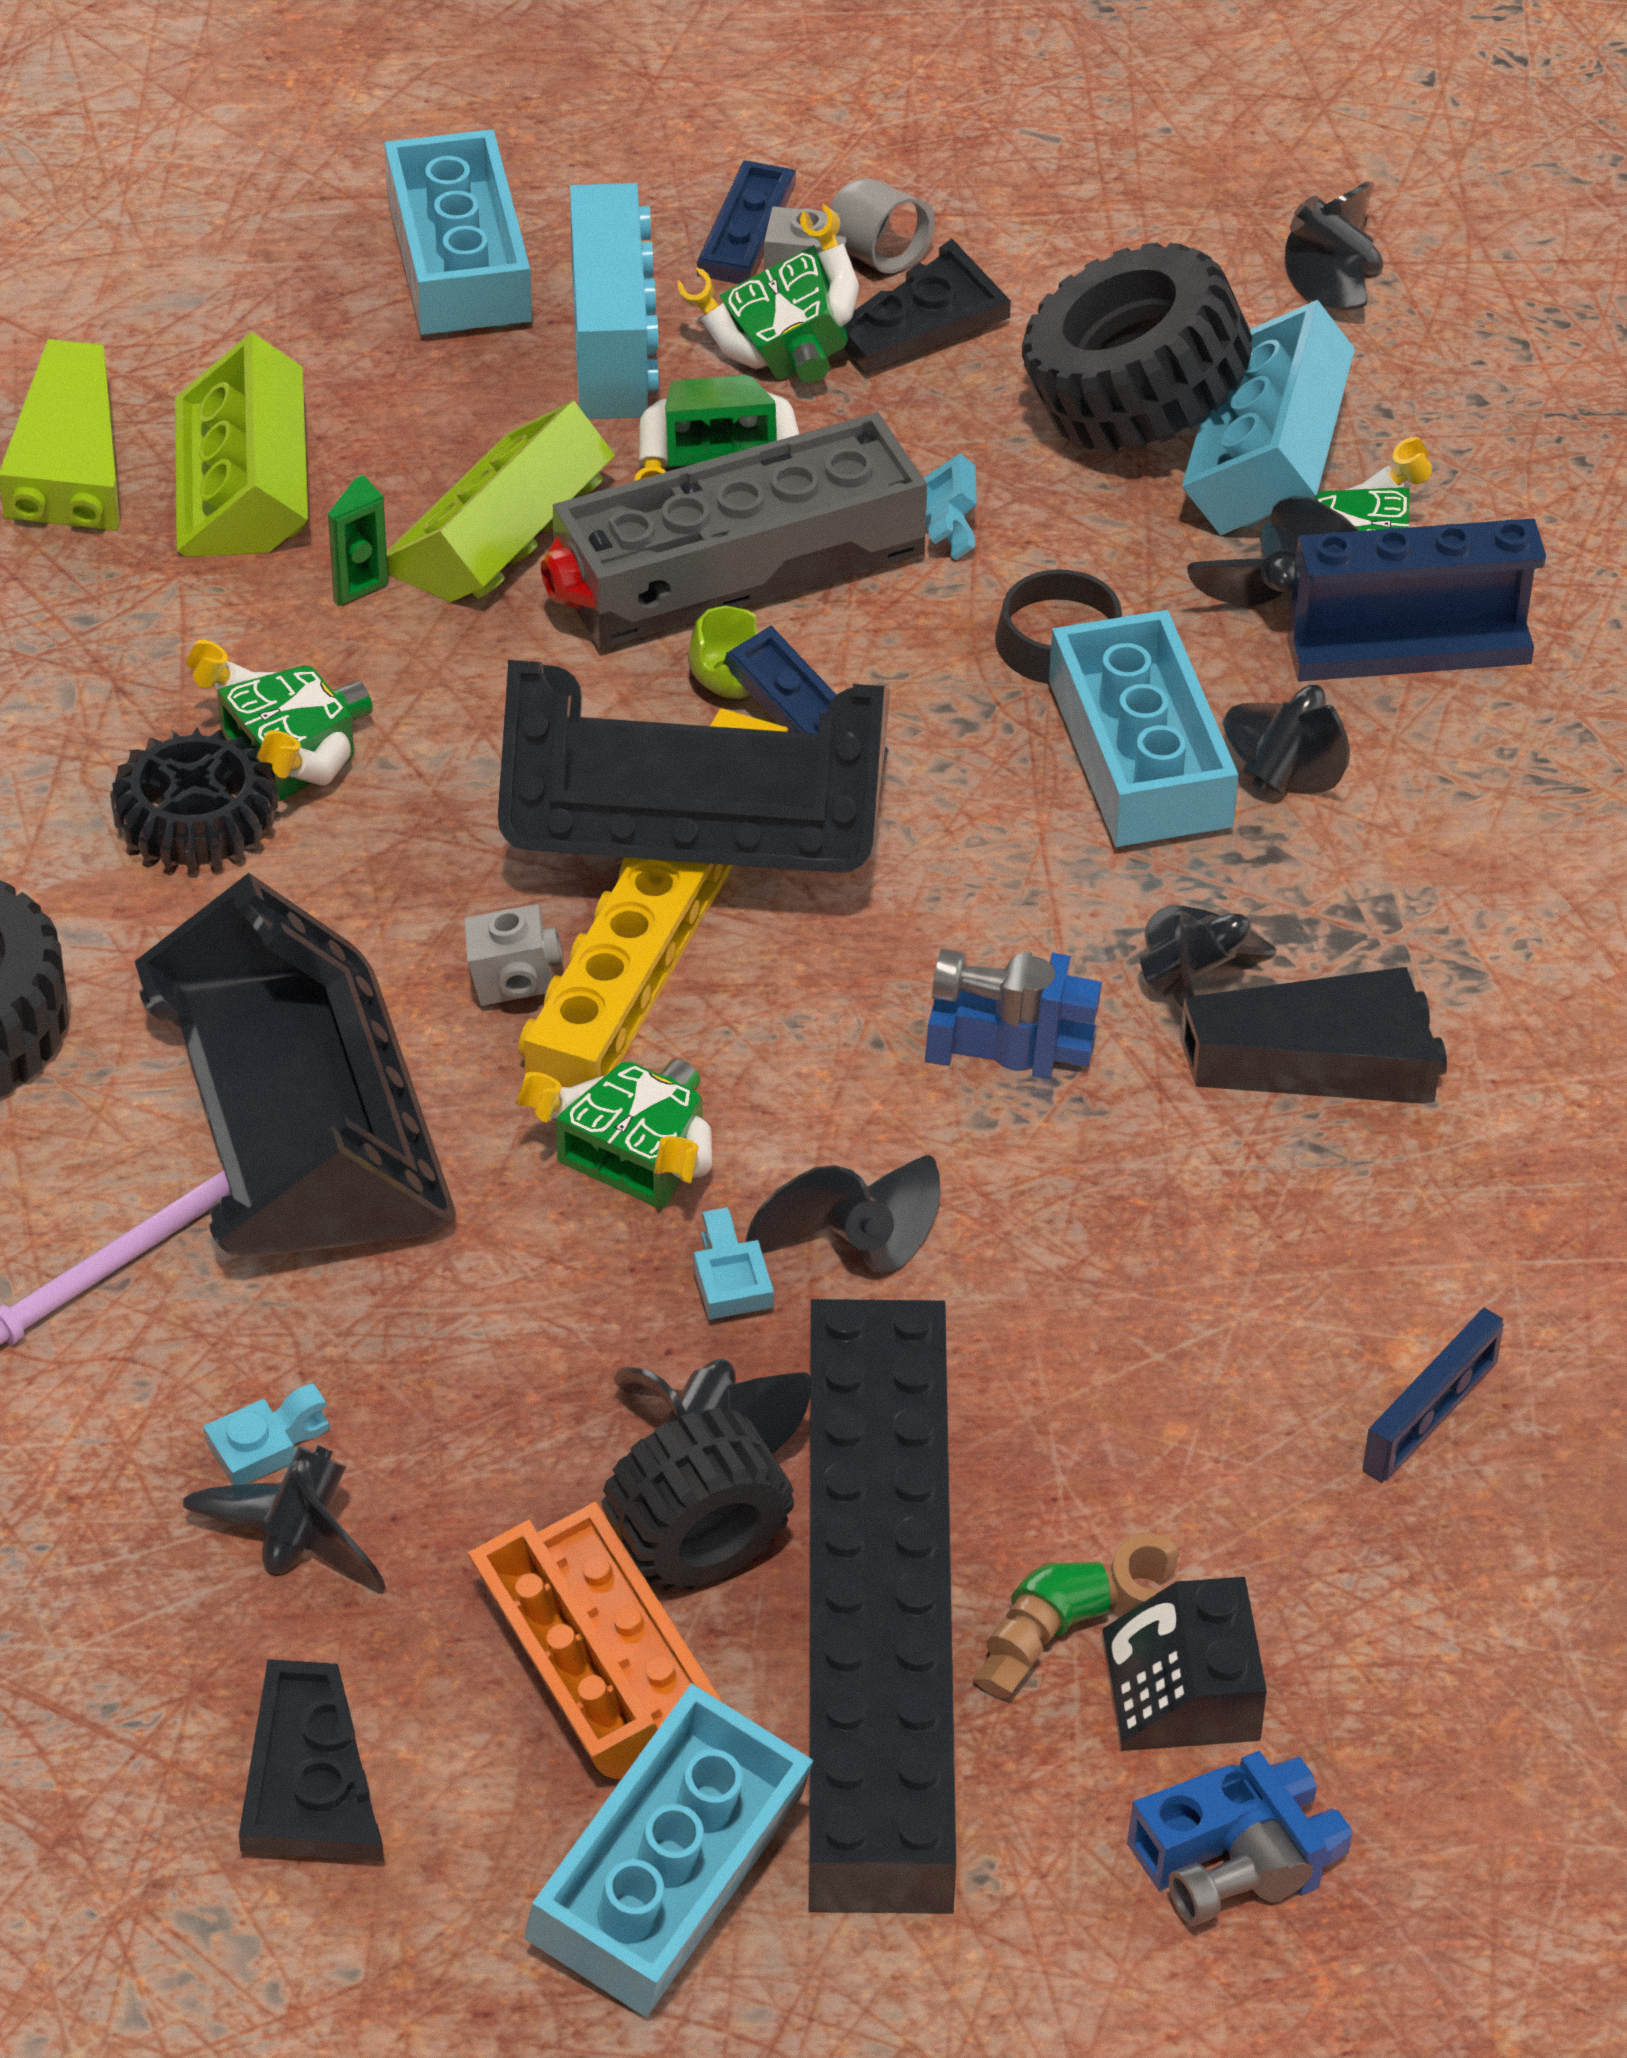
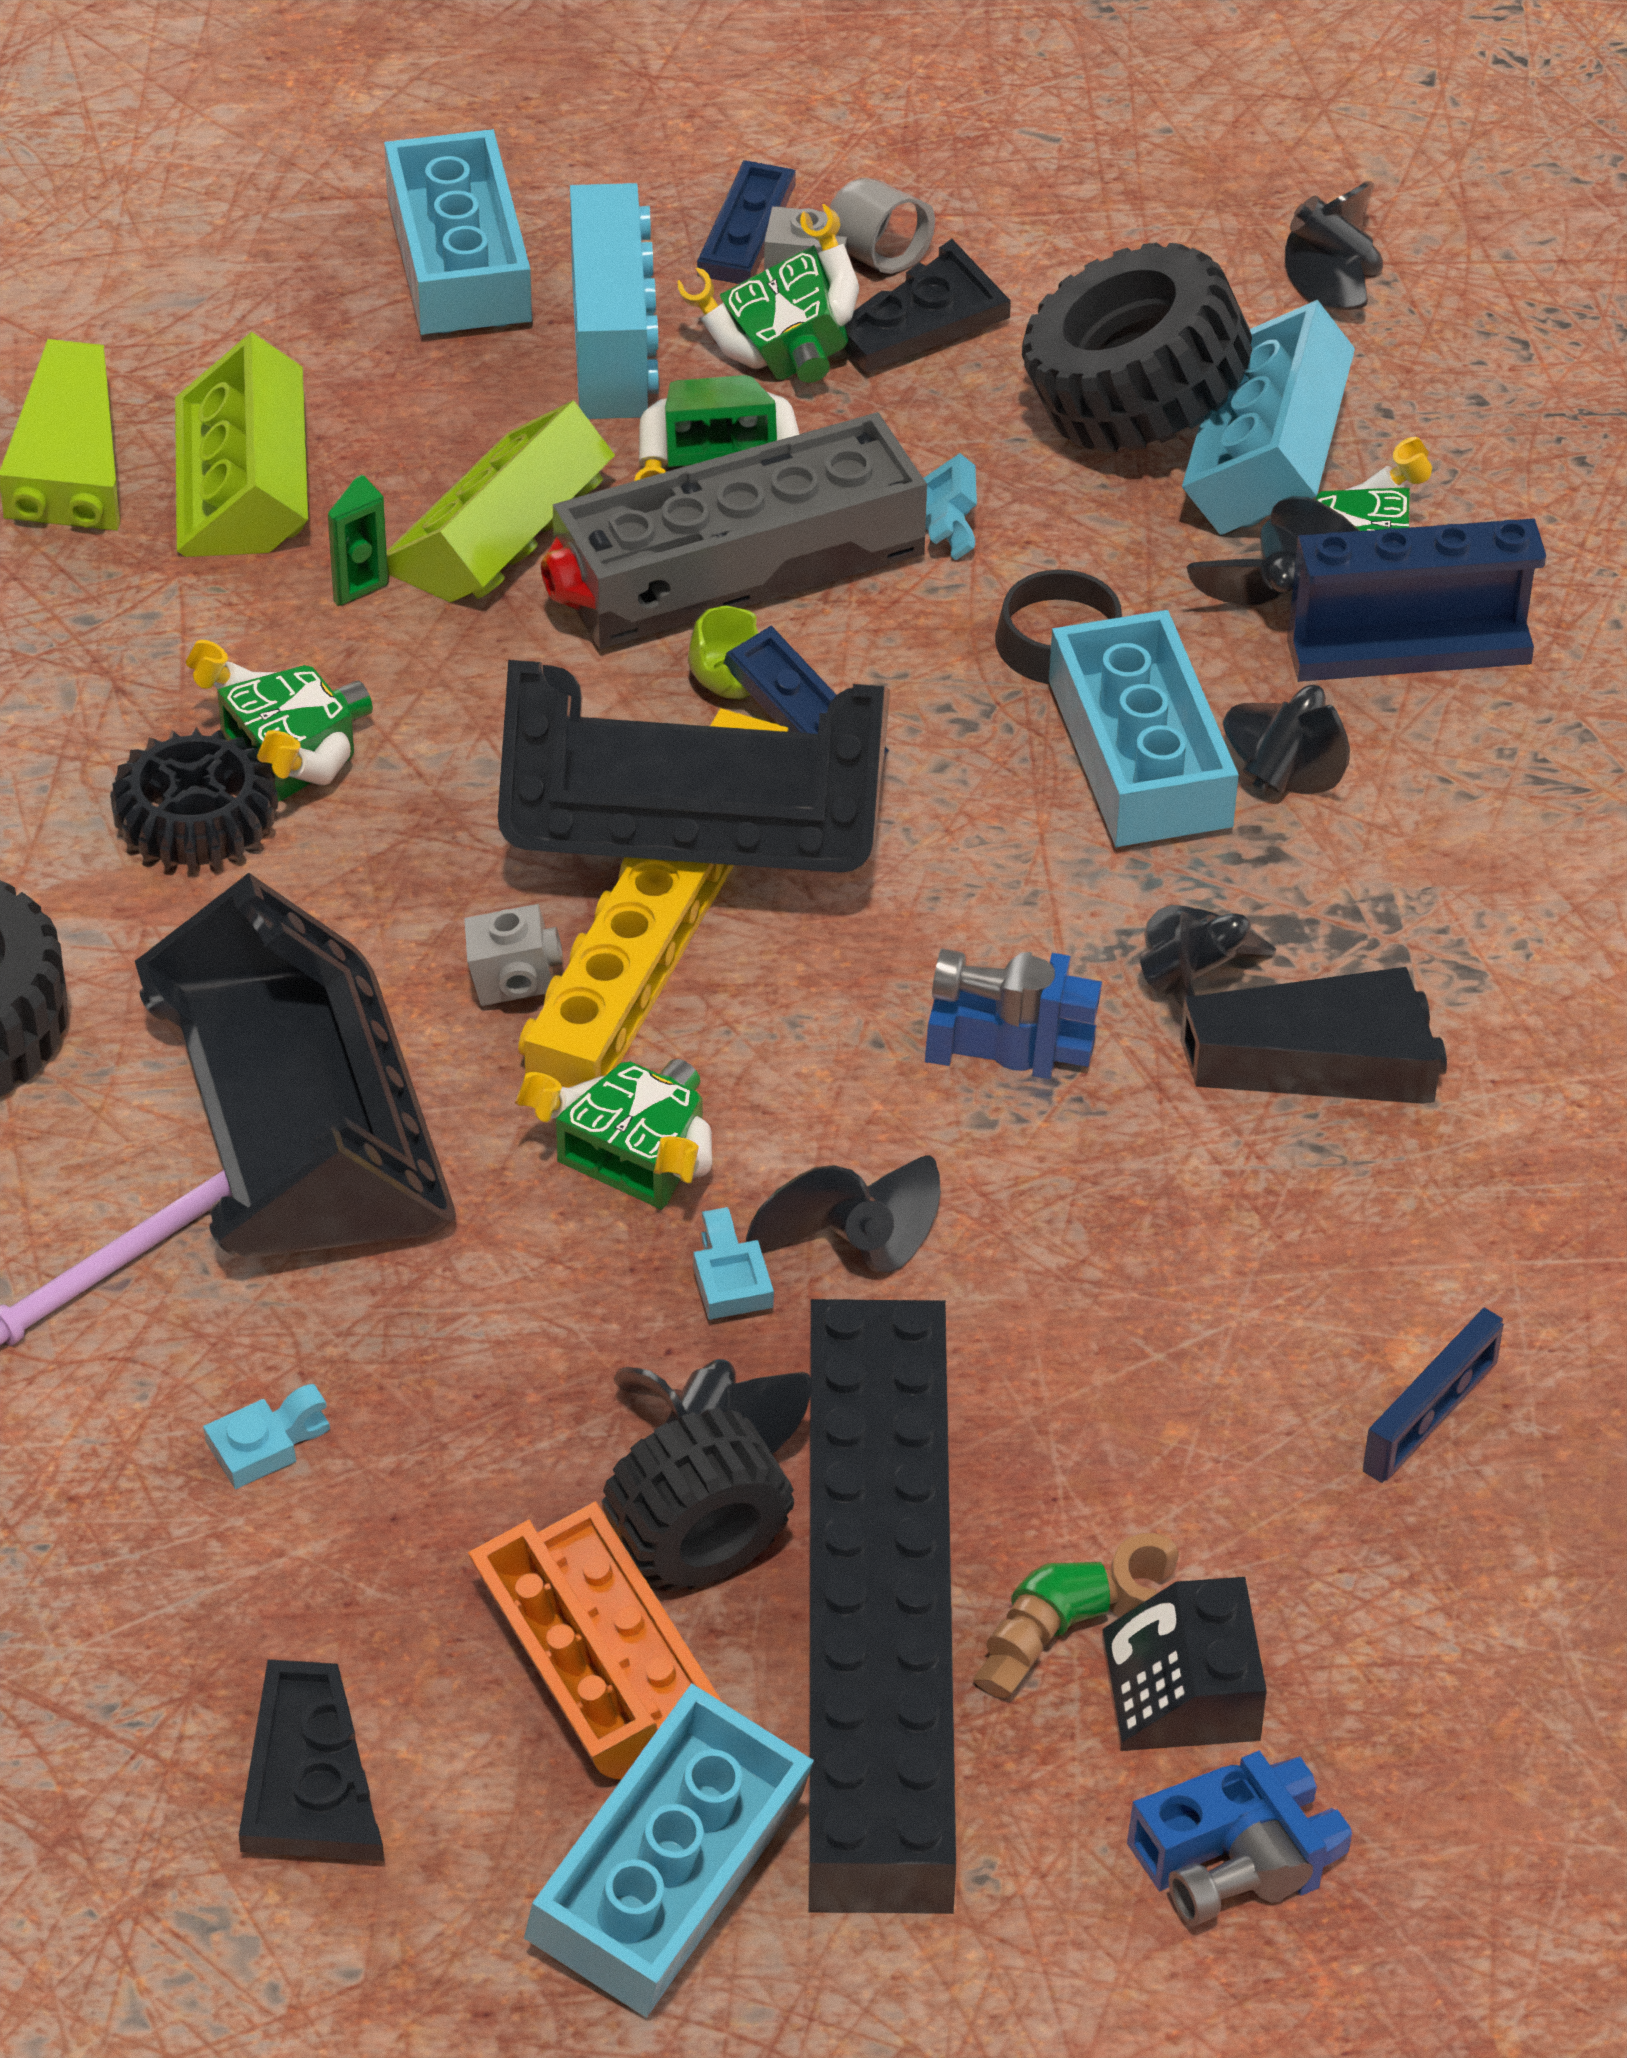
(293, 1516): black piece -> none

